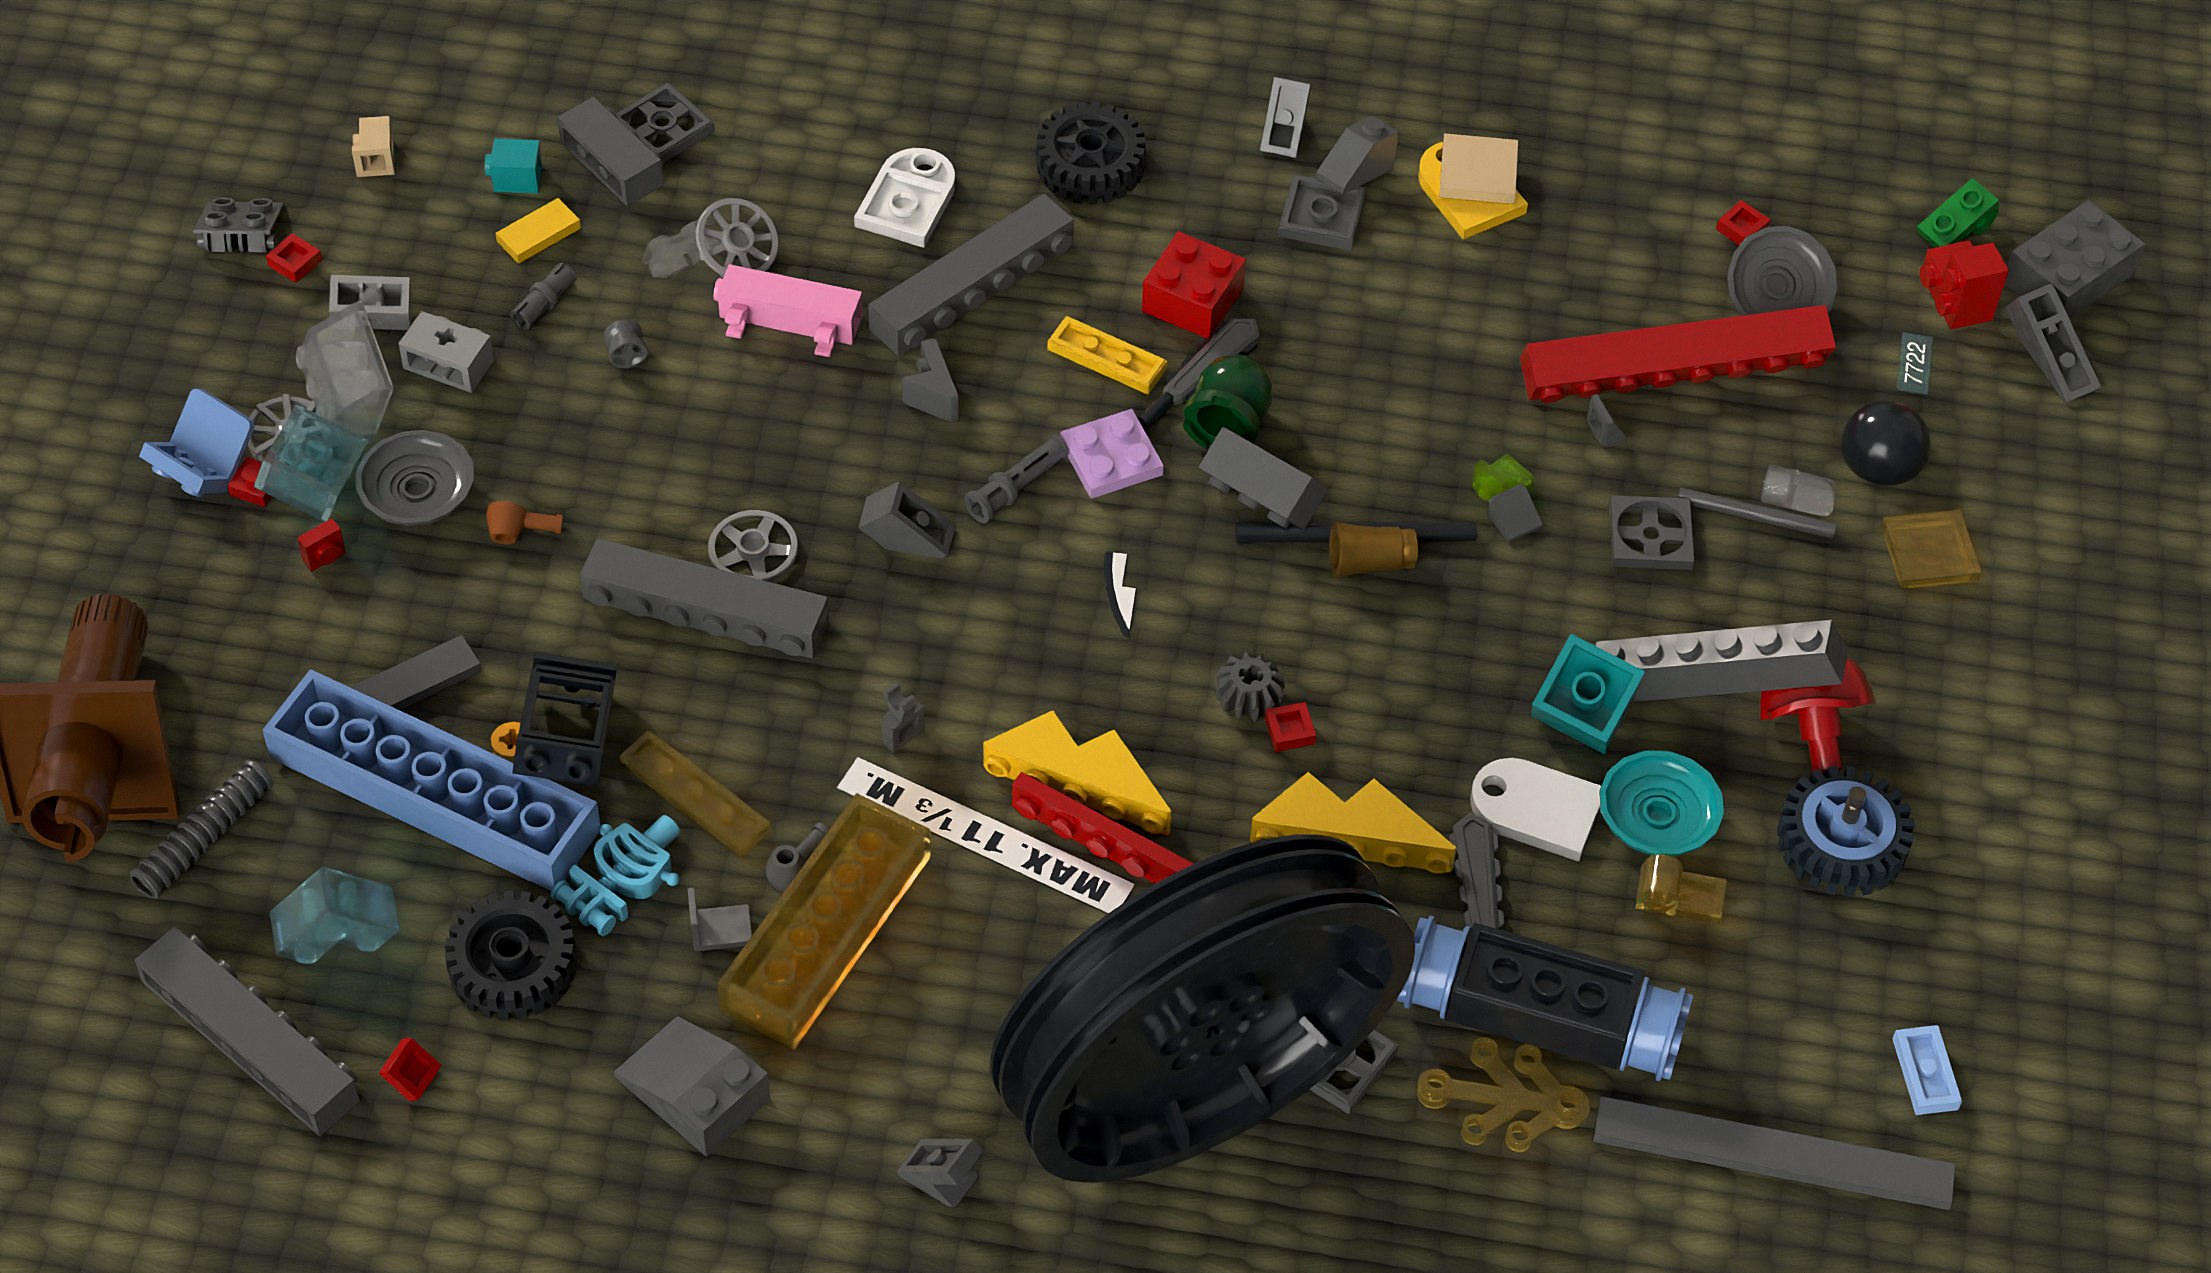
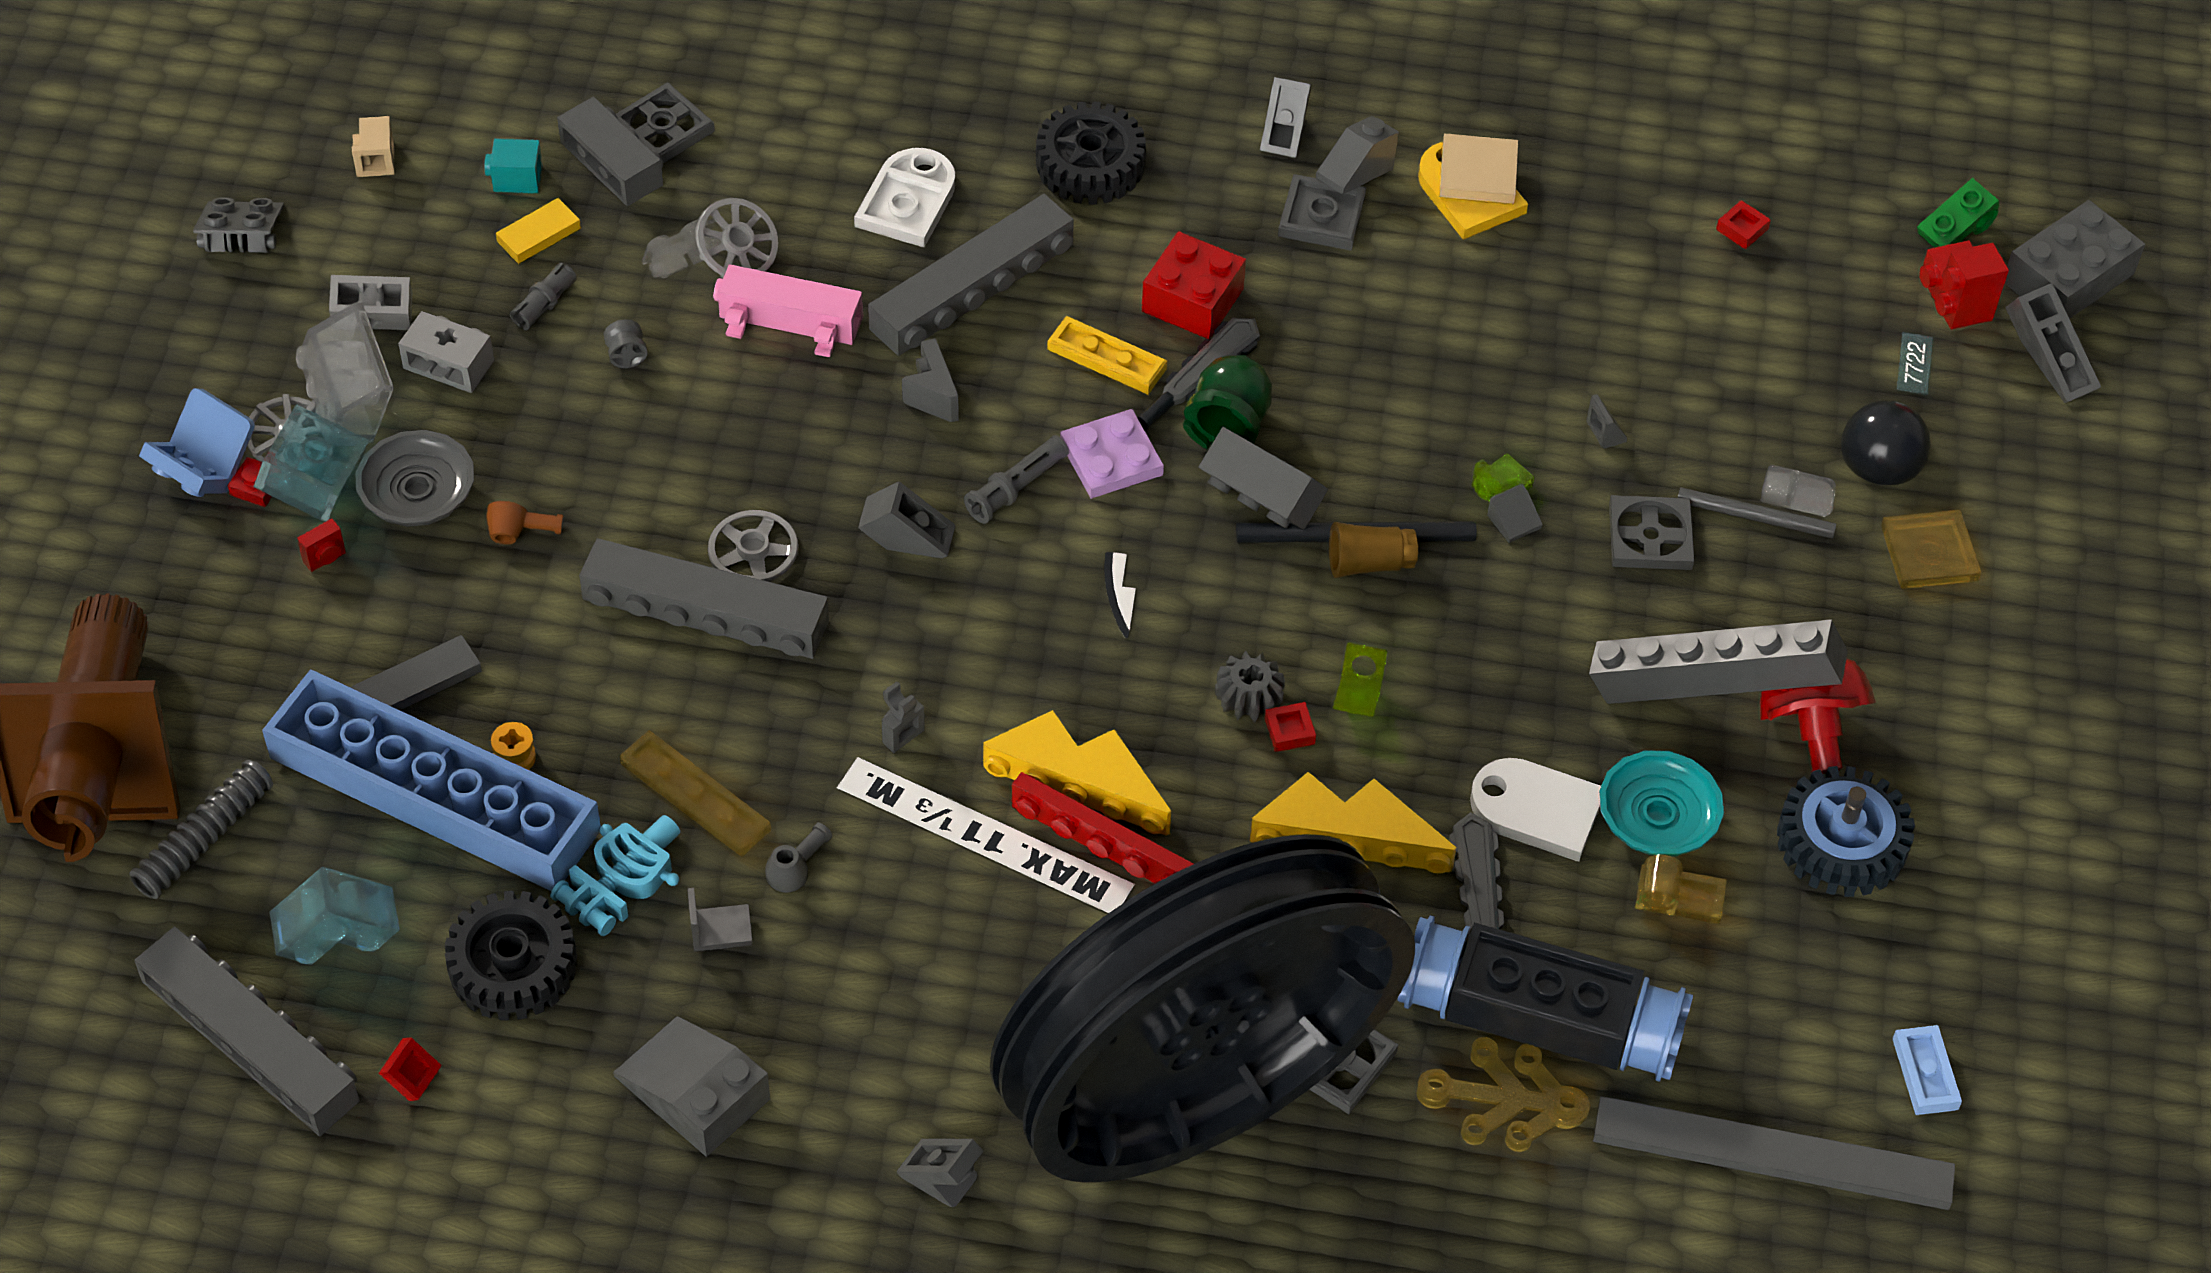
(294, 258): red plate -> none
(561, 756): black door -> none
(824, 921): clear yellow brick -> none
(1357, 692): none -> clear neon green bracket
(1587, 693): teal slope -> none
(1677, 353): red brick -> none
(1780, 272): dark grey hat -> none

